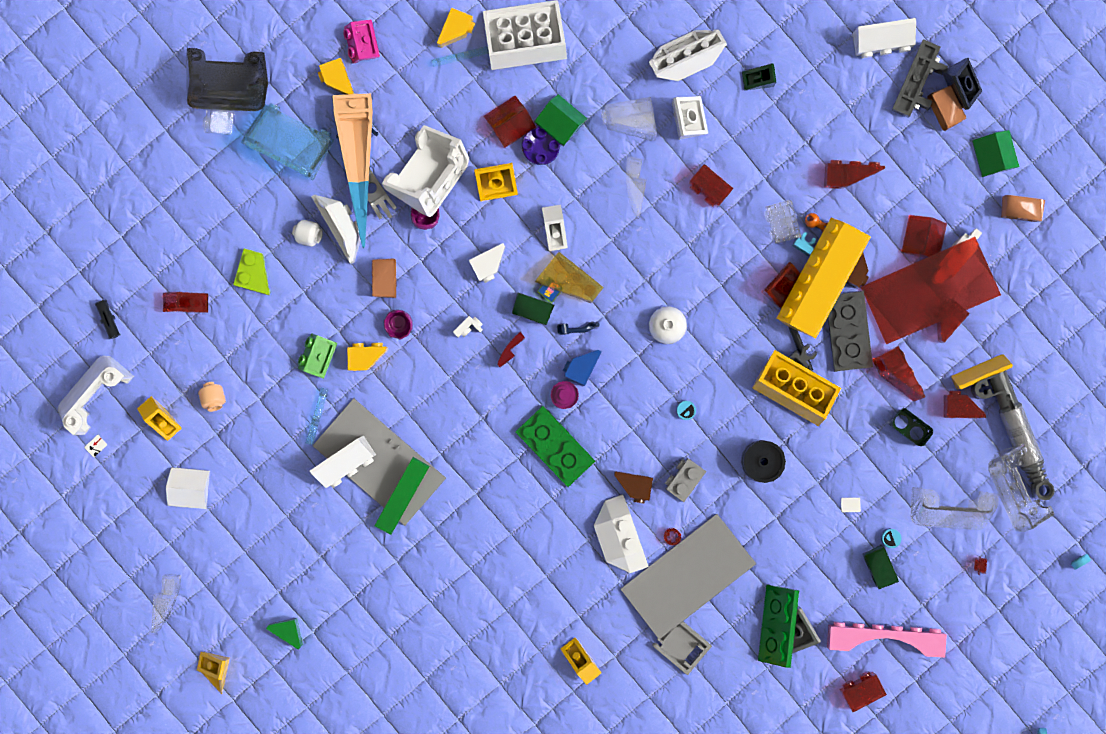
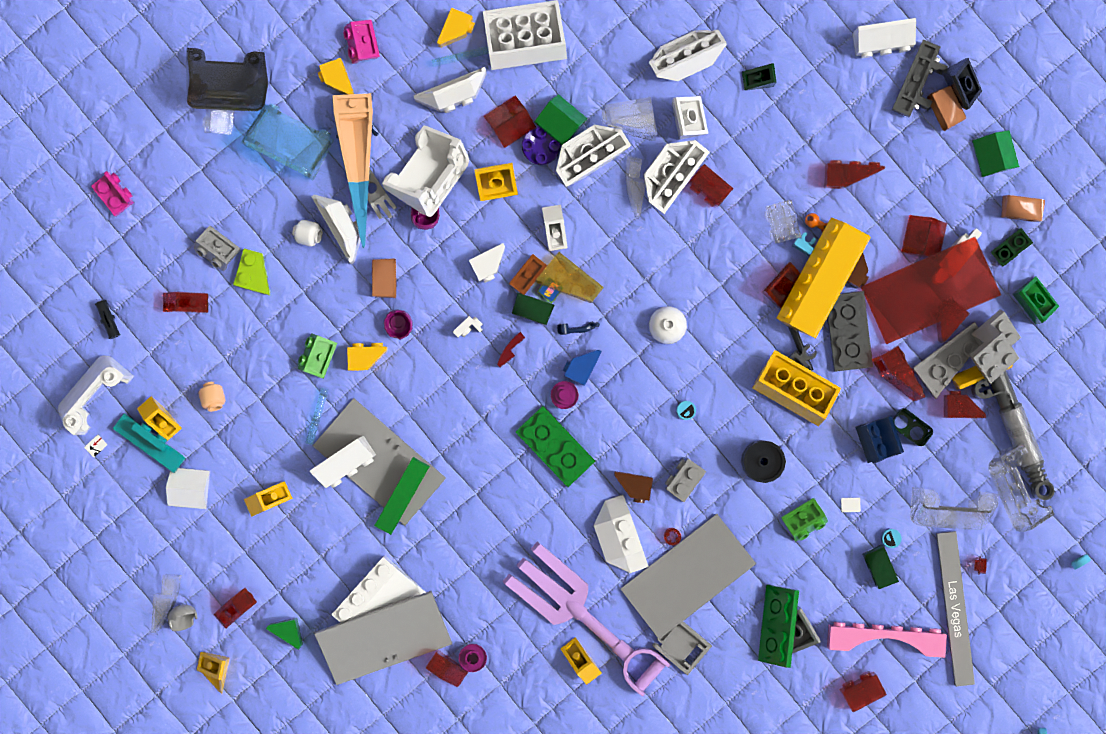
(112, 193): none -> dark pink bracket
(149, 443): none -> teal bracket
(181, 617): none -> light grey hair
(215, 248): none -> light grey bracket
(235, 608): none -> clear red slope
(267, 498): none -> yellow slope
(380, 588): none -> white slope
(383, 638): none -> light grey piece
(446, 669): none -> clear red slope
(453, 93): none -> white wedge
(472, 657): none -> magenta plate
(528, 274): none -> dark orange plate
(573, 606): none -> lavender piece
(589, 152): none -> white wedge
(672, 172): none -> white wedge
(805, 520): none -> bright green bracket
(879, 439): none -> dark blue bracket
(946, 361): none -> light grey wing
(955, 608): none -> light grey tile
(995, 346): none -> light grey bracket
(1011, 247): none -> dark green slope
(1036, 300): none -> green slope

